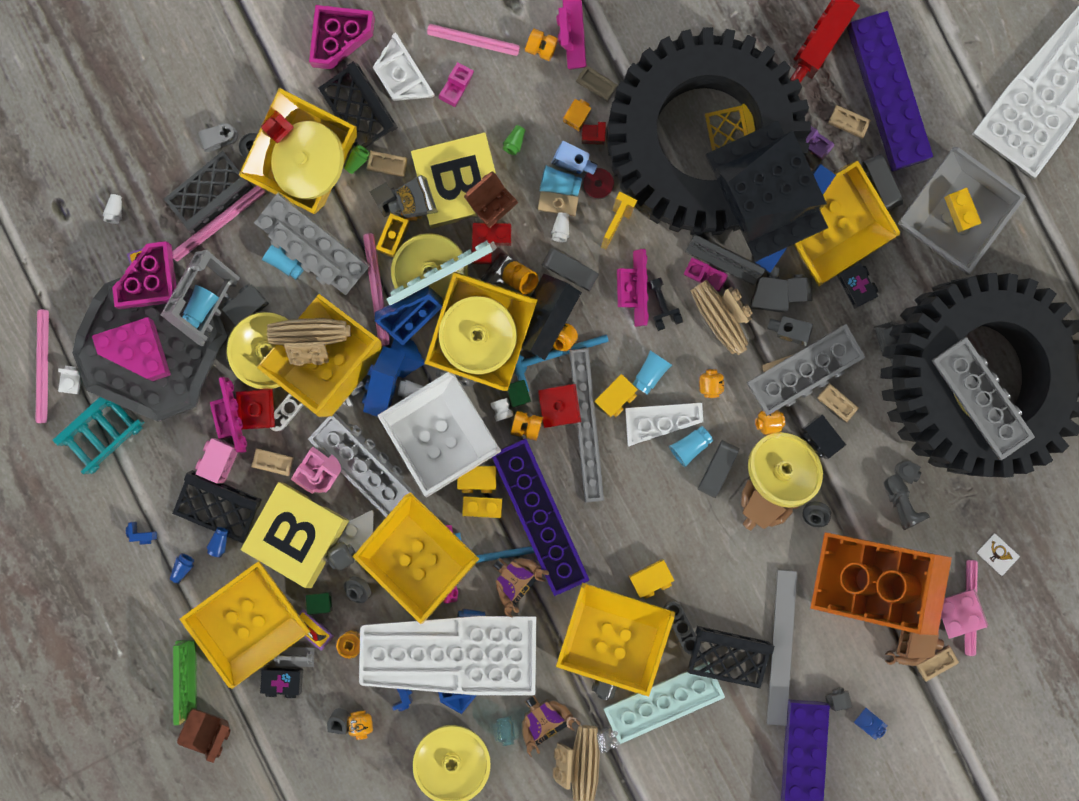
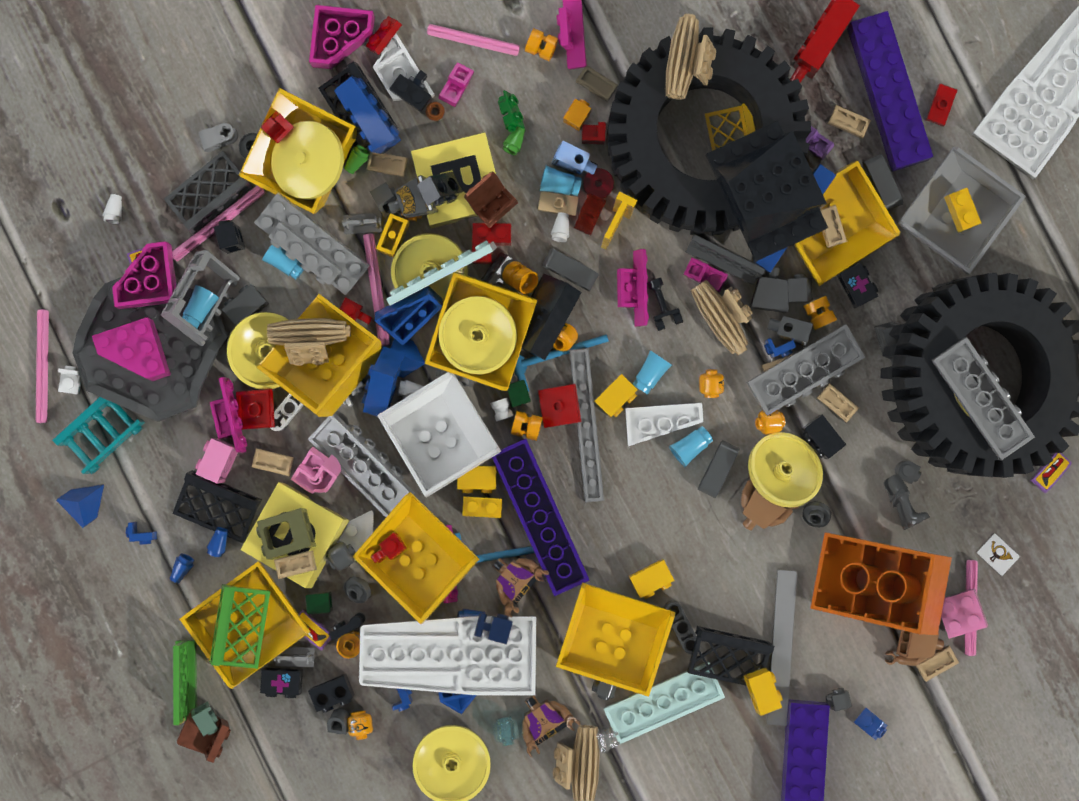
(82, 503): none -> blue slope
(204, 719): none -> sand green brick
(222, 626): none -> bright green fence
(229, 237): none -> black brick
(295, 564): none -> tan plate
(300, 530): none -> olive window
(329, 689): none -> black brick
(342, 627): none -> black plate
(353, 310): none -> red plate
(362, 223): none -> light grey hinge
(367, 115): none -> blue wedge
(383, 35): none -> red plate
(390, 547): none -> red plate
(412, 90): none -> black hinge
(435, 105): none -> dark orange plate
(440, 189): none -> black brick
(497, 629): none -> dark blue brick
(509, 104): none -> green hinge
(589, 214): none -> clear red slope
(688, 58): none -> tan plate
(763, 691): none -> yellow brick
(784, 349): none -> blue bracket
(822, 319): none -> light orange wheel
(834, 234): none -> tan plate
(941, 105): none -> red plate
(1051, 473): none -> slope

